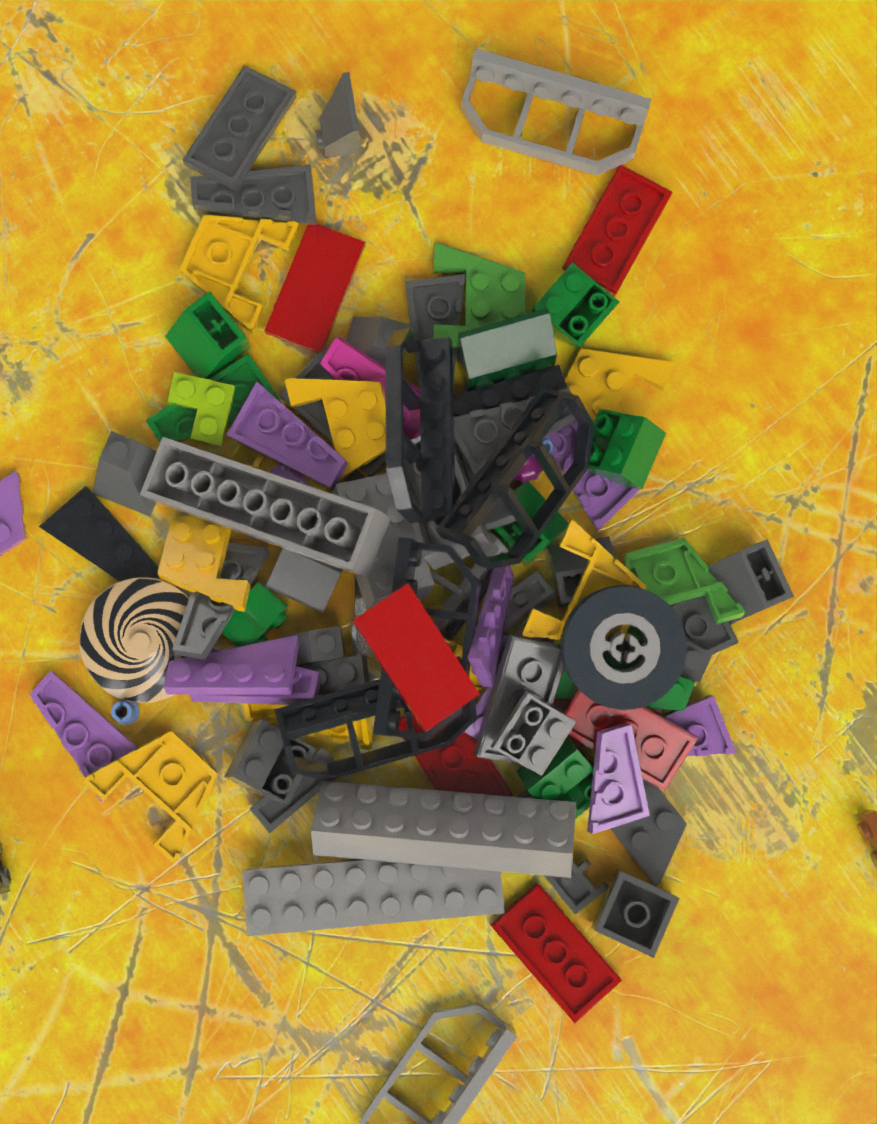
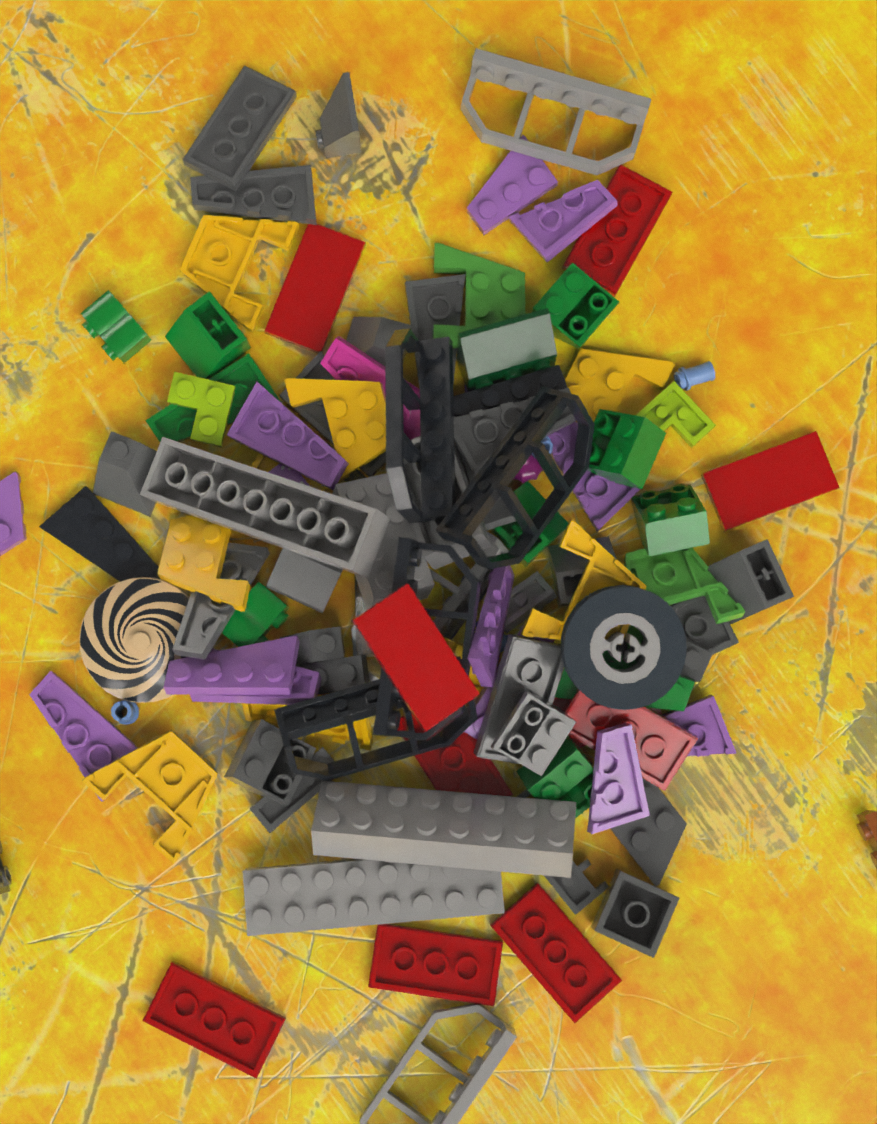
(115, 326): none -> green brick
(214, 1019): none -> red tile
(435, 964): none -> red tile
(510, 189): none -> medium lavender wing
(560, 222): none -> medium lavender wing
(670, 519): none -> green slope
(678, 410): none -> lime plate
(694, 375): none -> medium blue pin
(770, 481): none -> red tile

